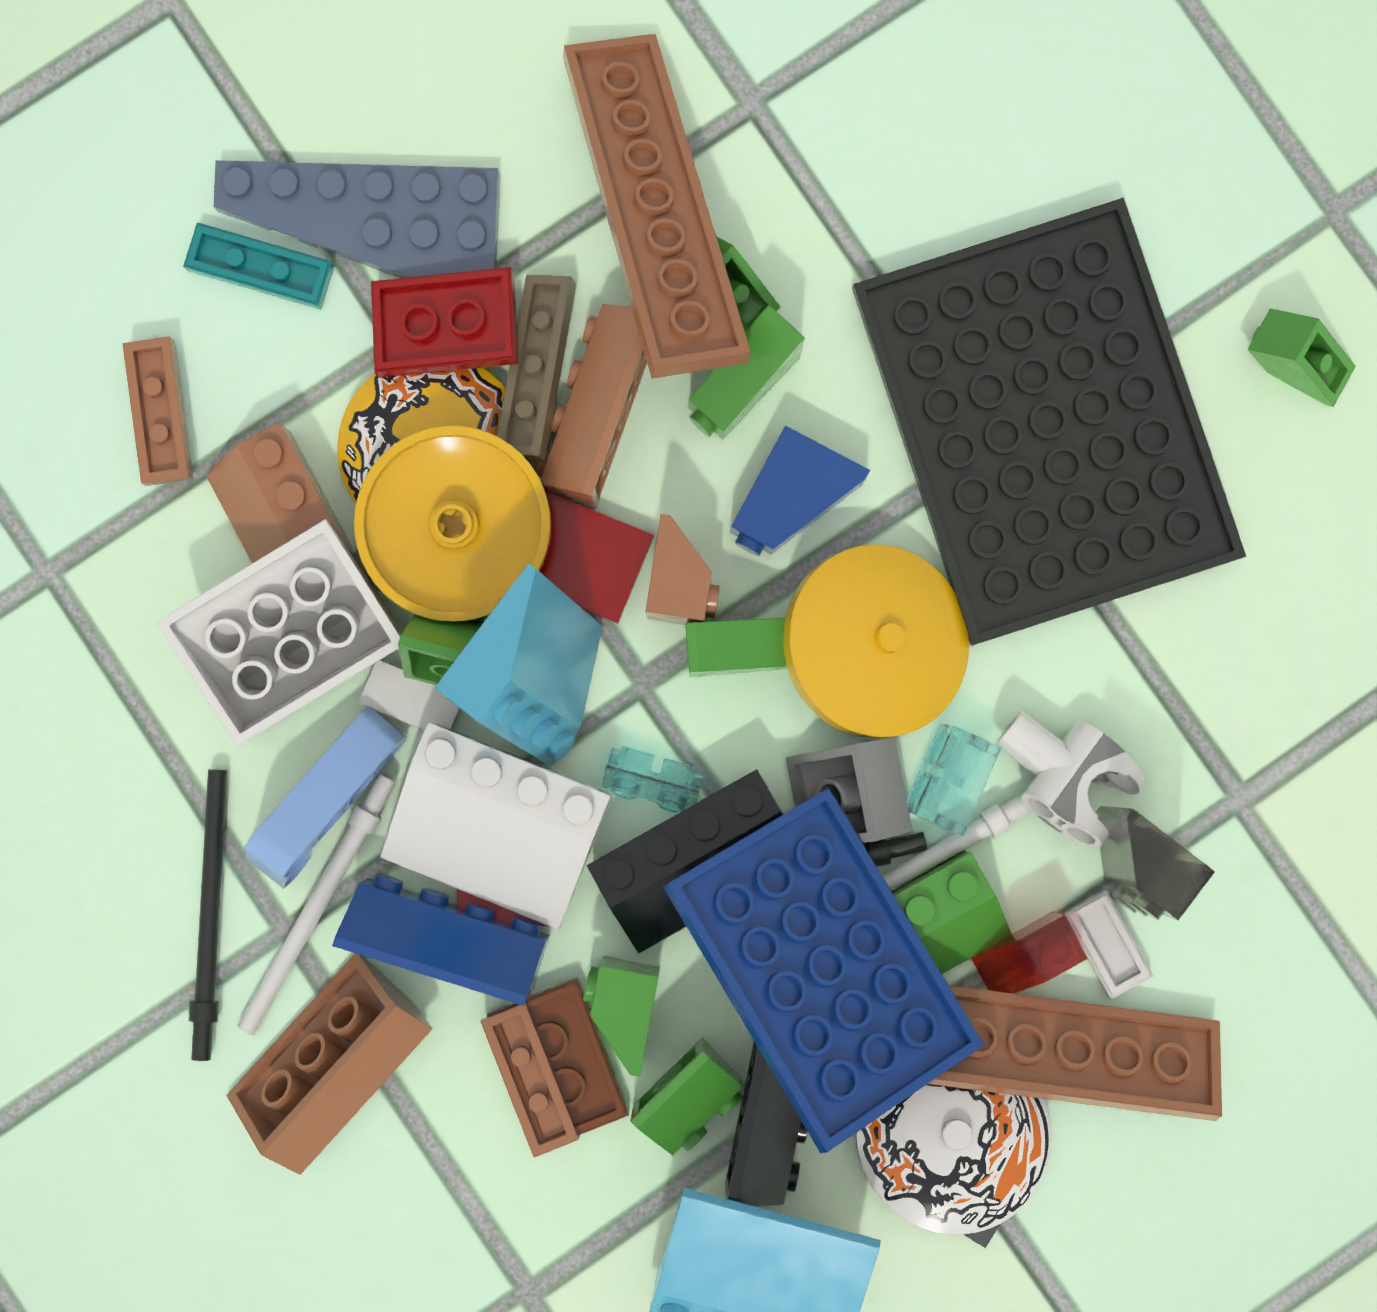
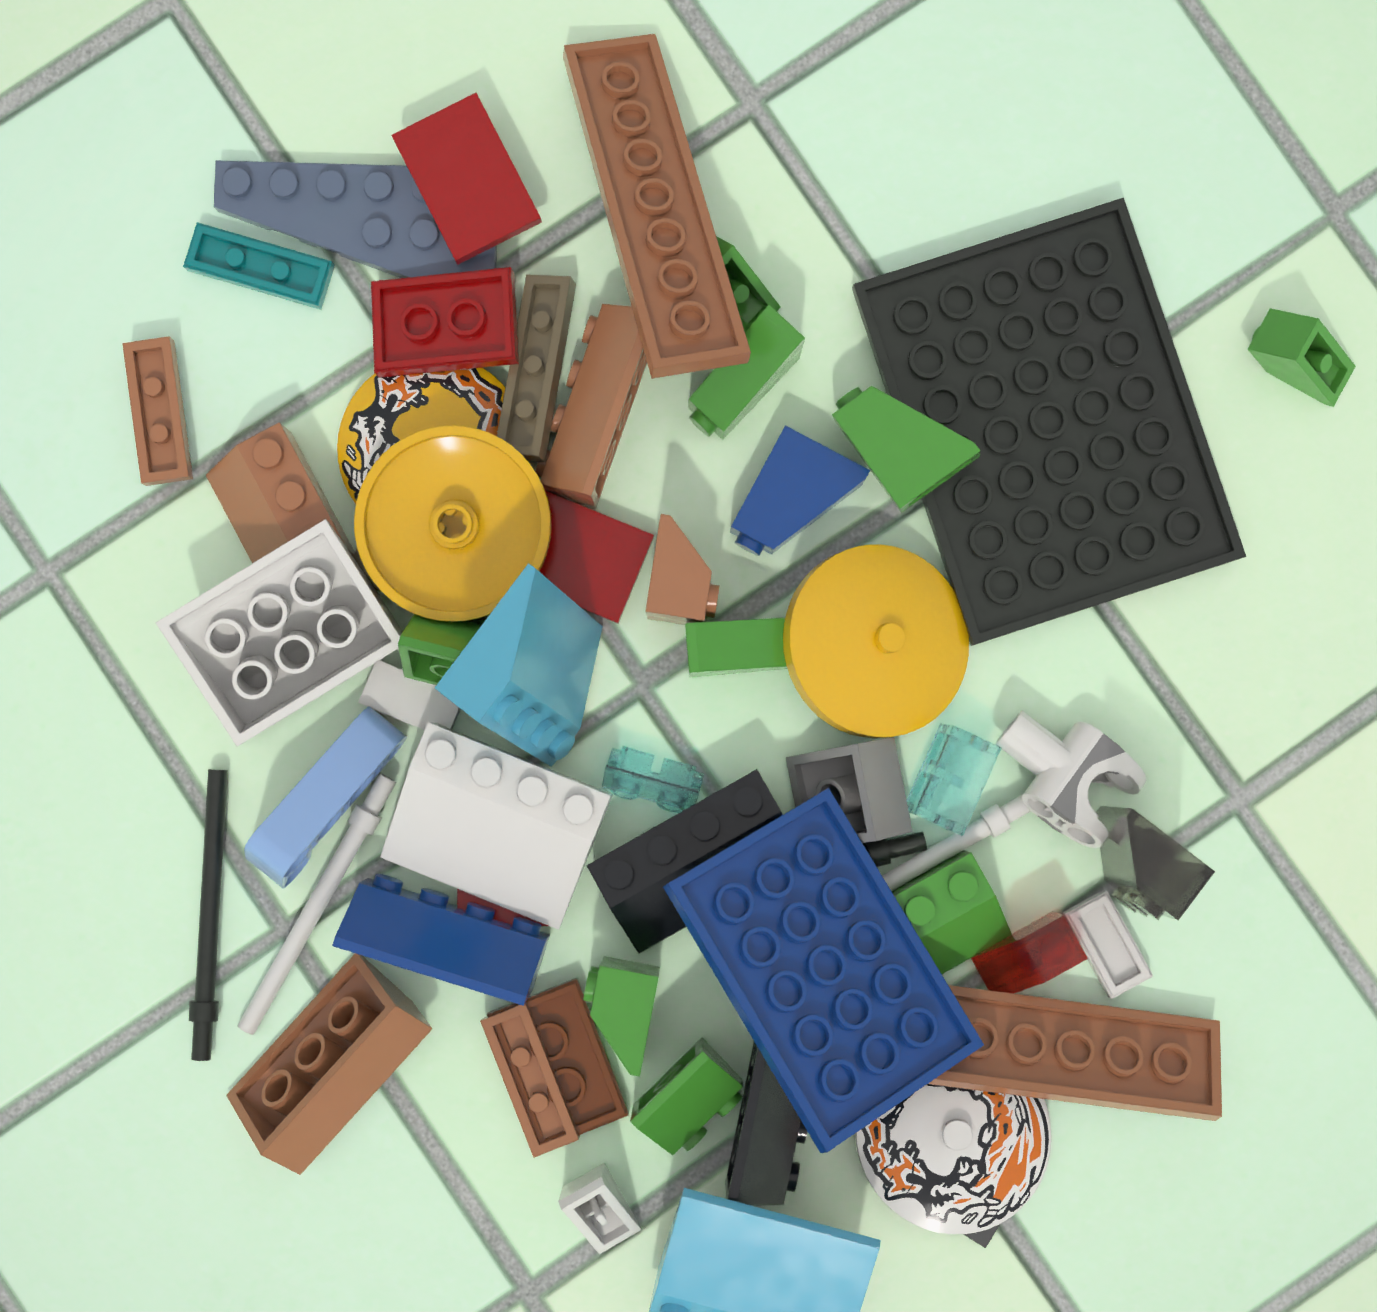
(466, 178): none -> red tile
(598, 1209): none -> white slope
(901, 445): none -> bright green slope

